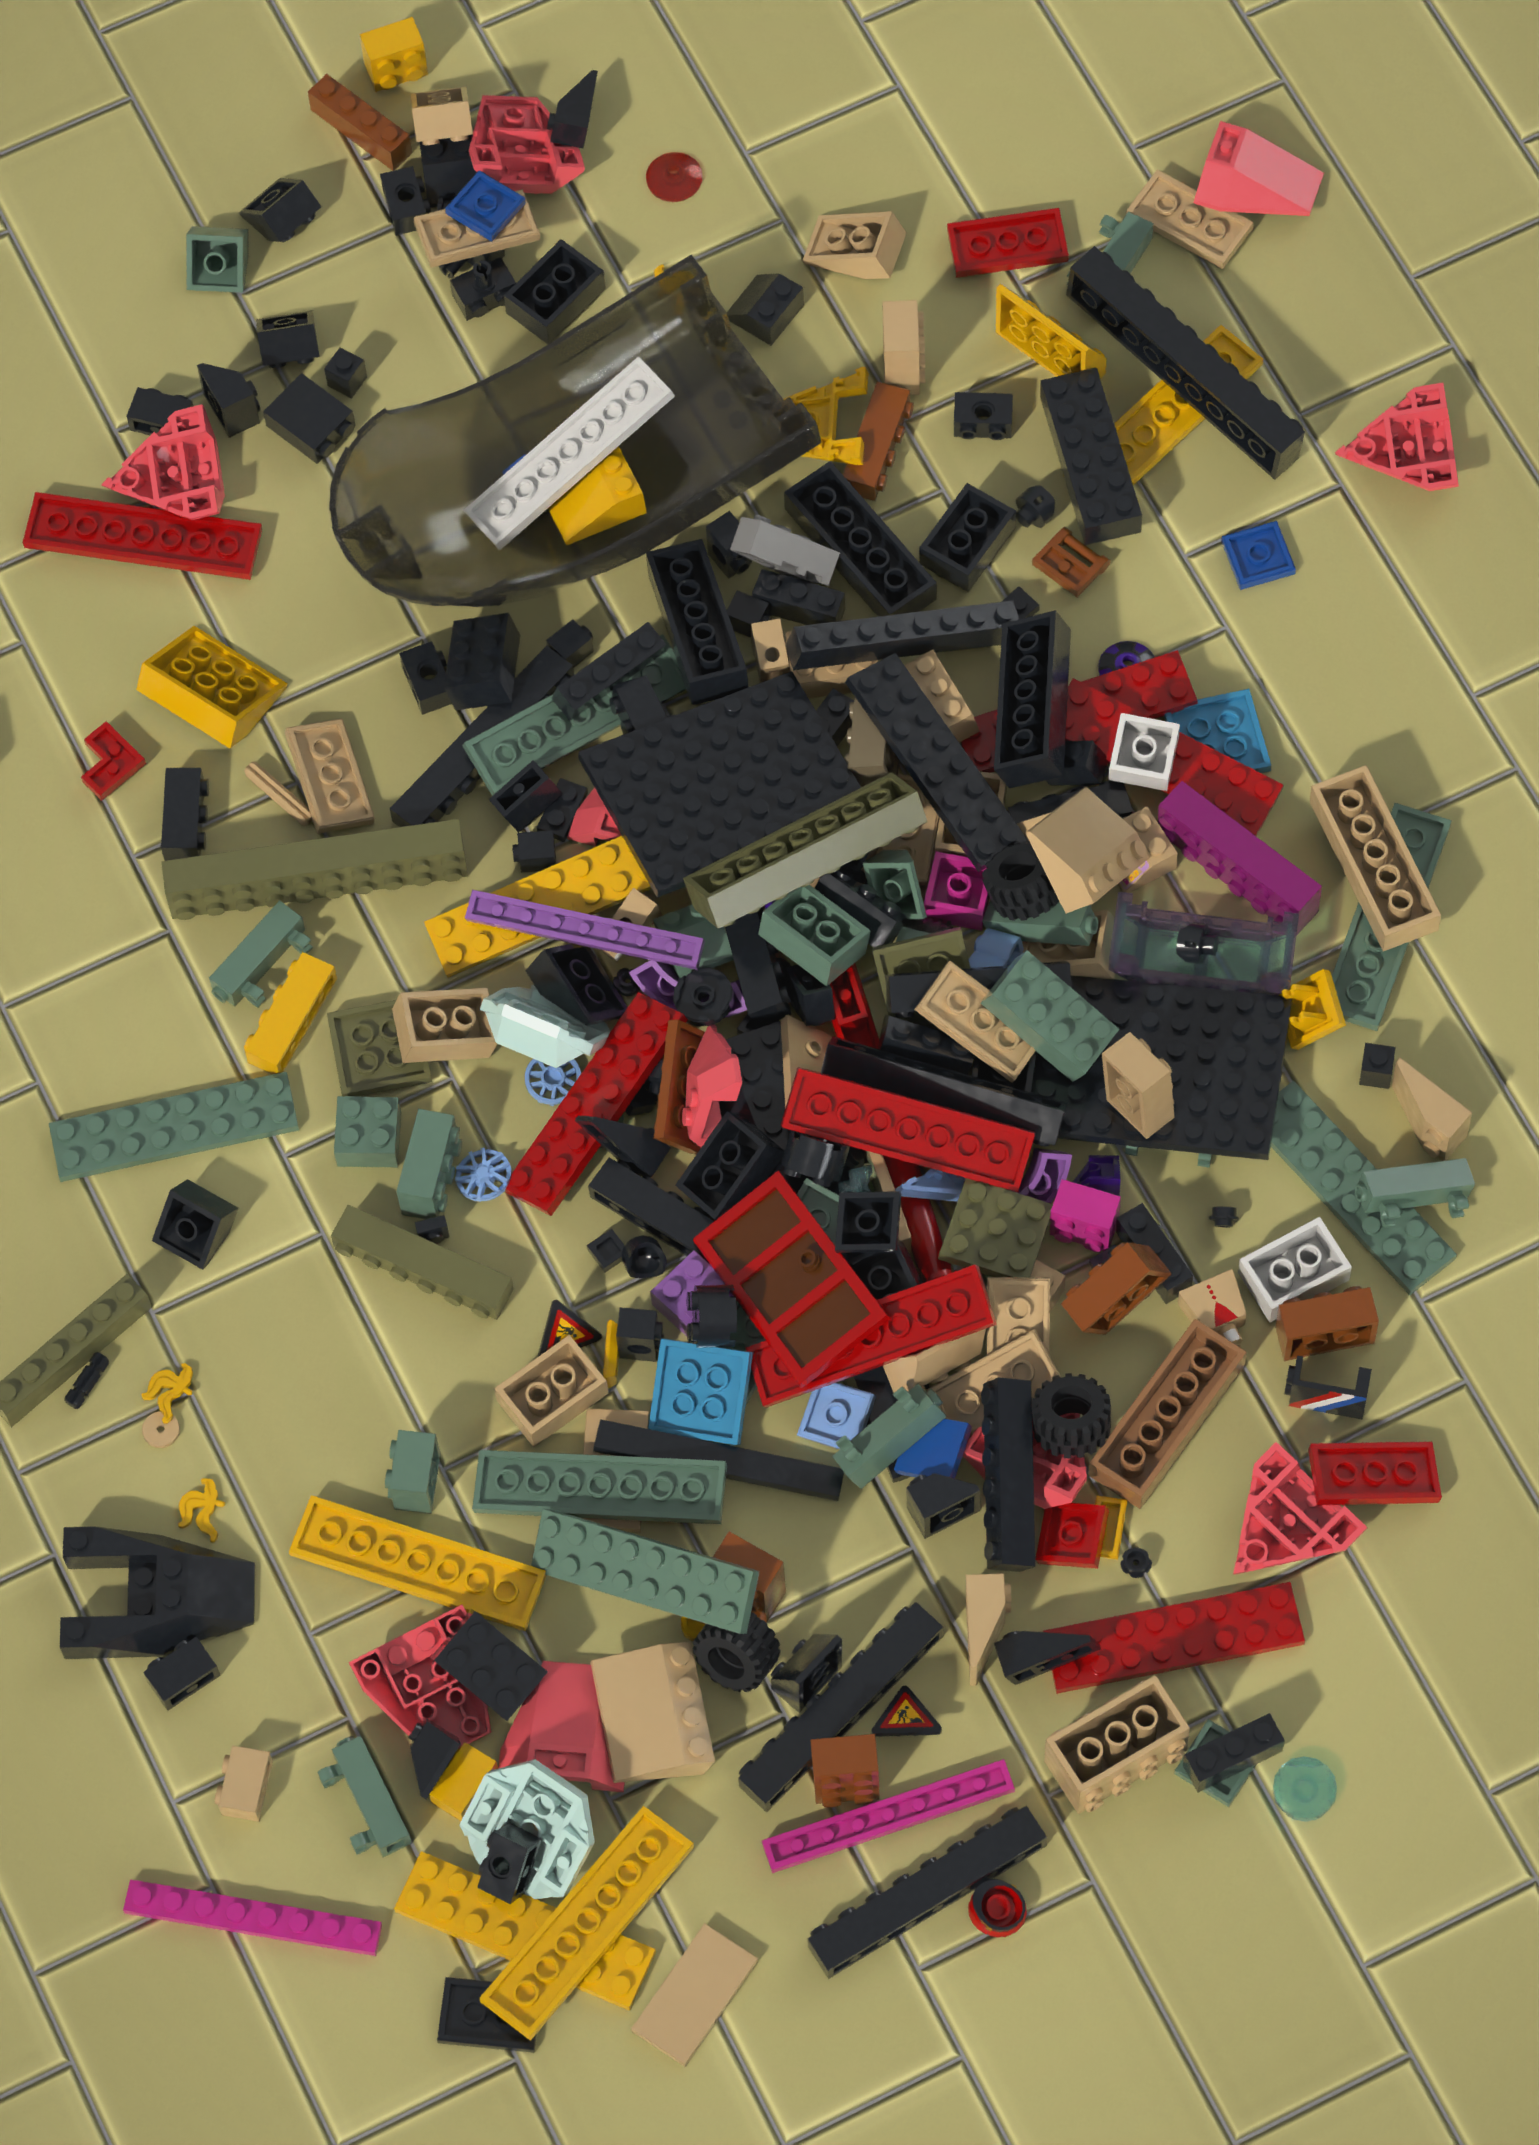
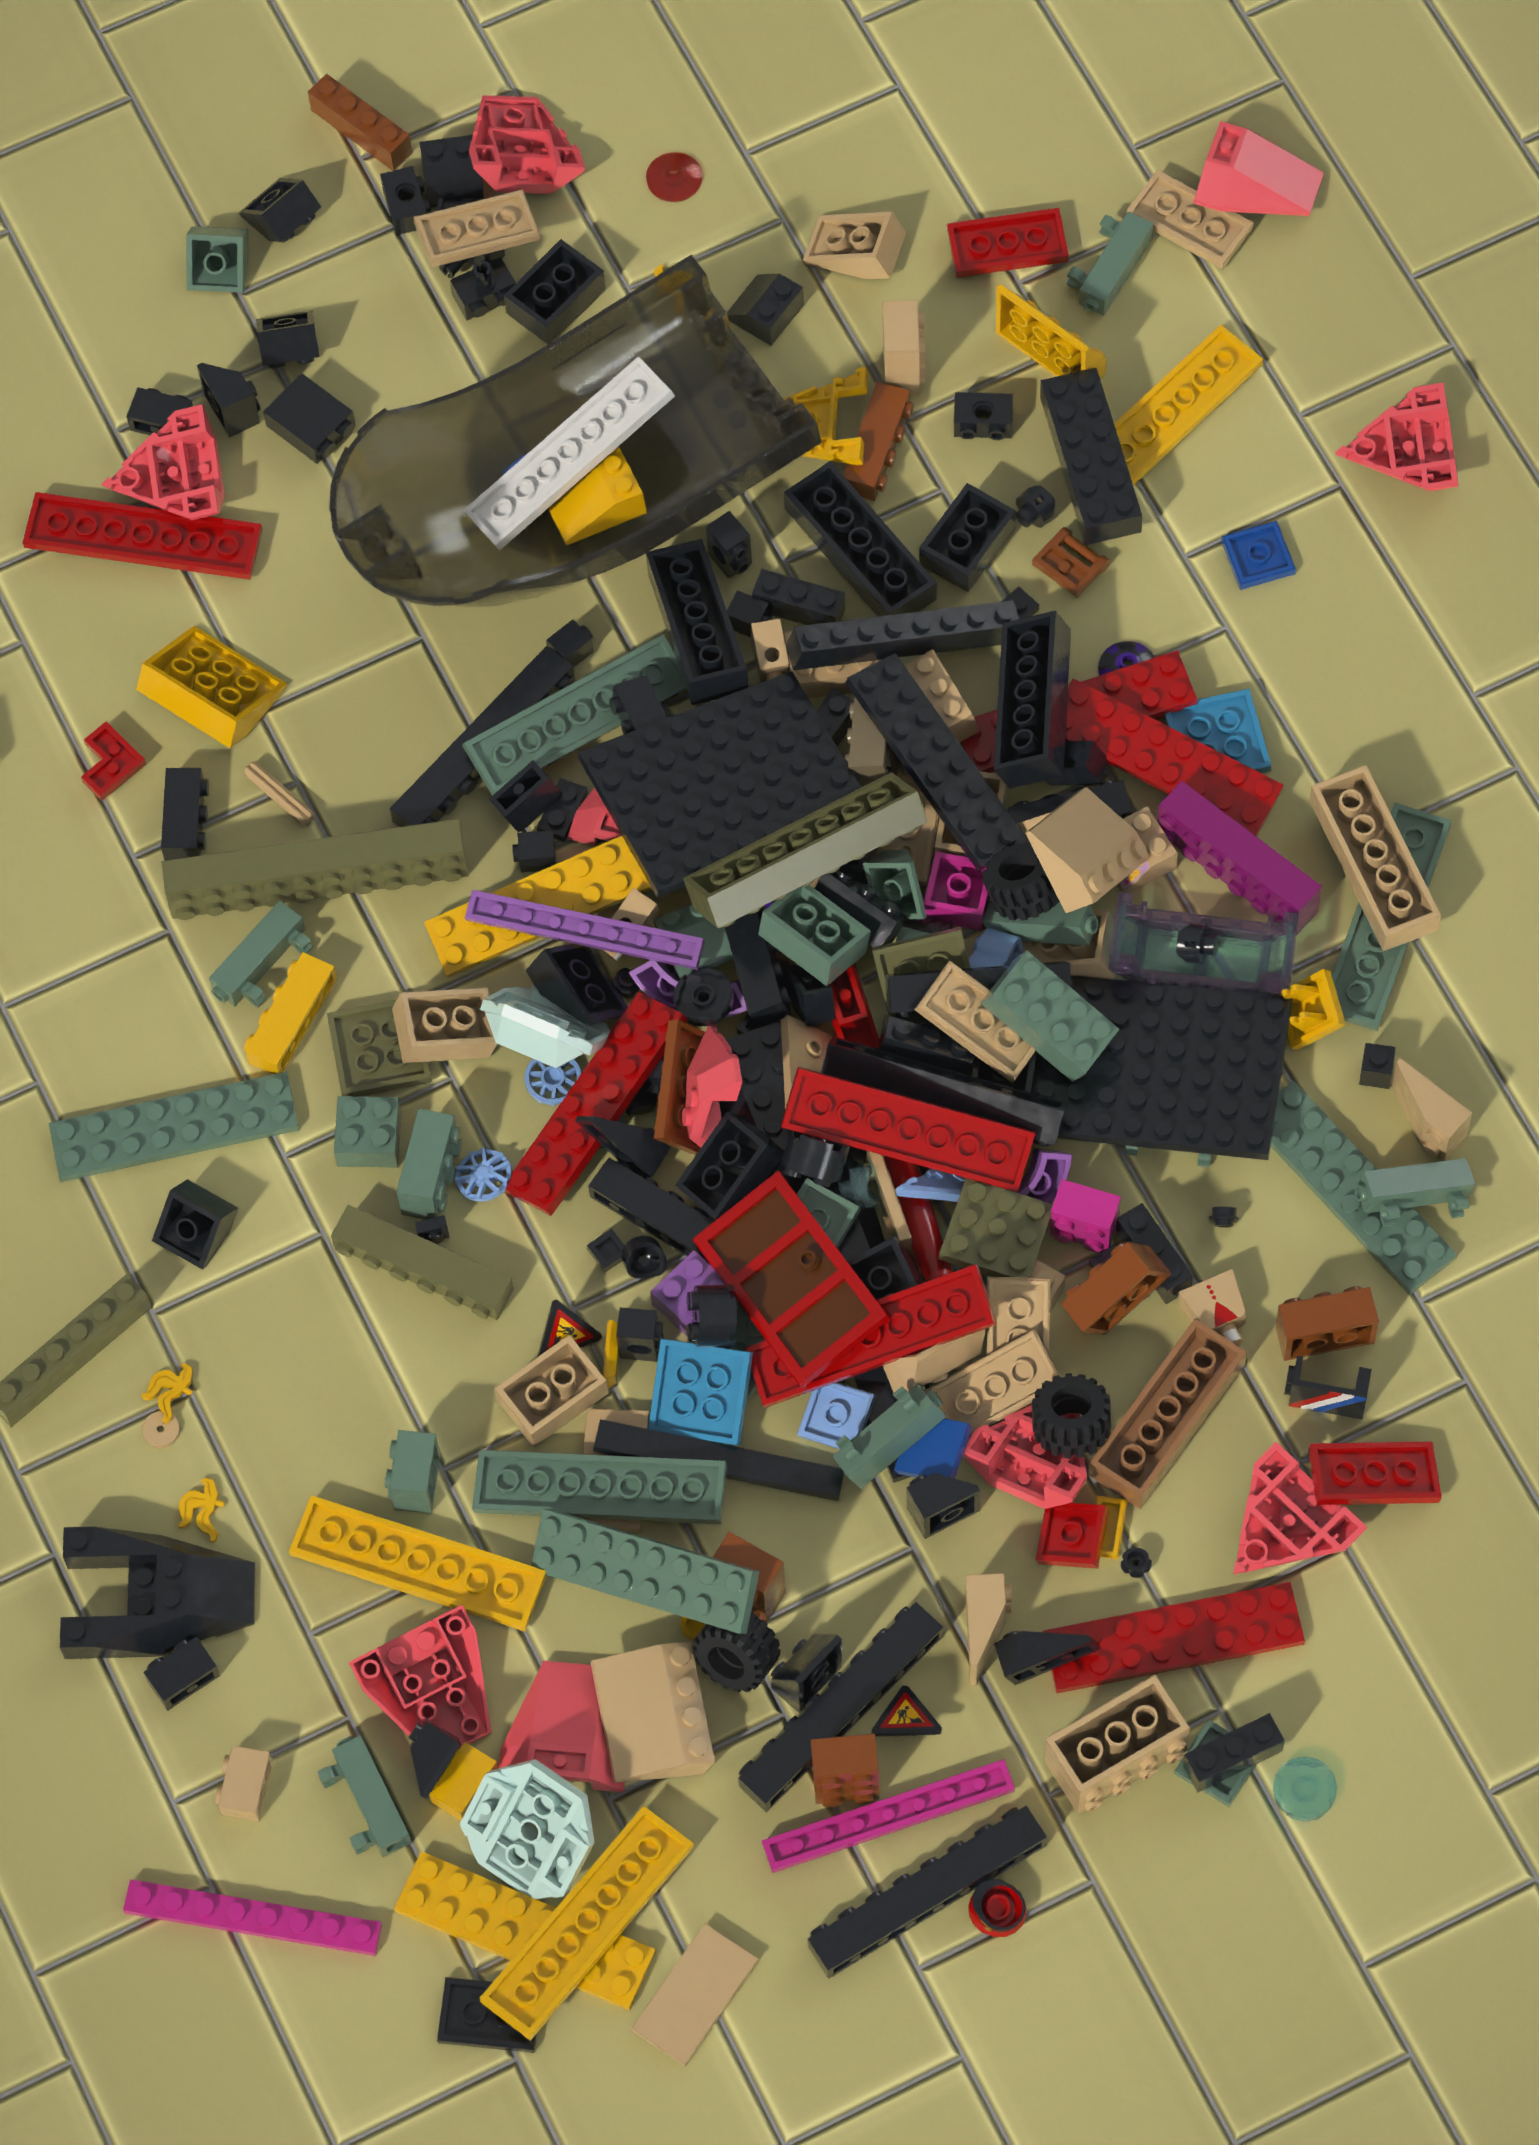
(86, 1380): black axle -> none
(329, 775): tan plate -> none
(345, 372): black brick -> none
(394, 54): yellow brick -> none
(419, 663): black brick -> none
(441, 115): tan brick -> none
(482, 661): black brick -> none
(485, 205): blue tile -> none
(489, 1664): black brick -> none
(520, 1850): black brick -> none
(573, 112): black slope -> none
(607, 670): black brick -> none
(784, 551): light grey wedge -> none
(868, 1222): black slope -> none
(1008, 1475): black brick -> none
(1101, 1173): dark purple slope -> none
(1138, 1084): tan brick -> none
(1144, 751): white brick -> none
(1185, 362): black brick -> none
(1294, 1267): white brick -> none

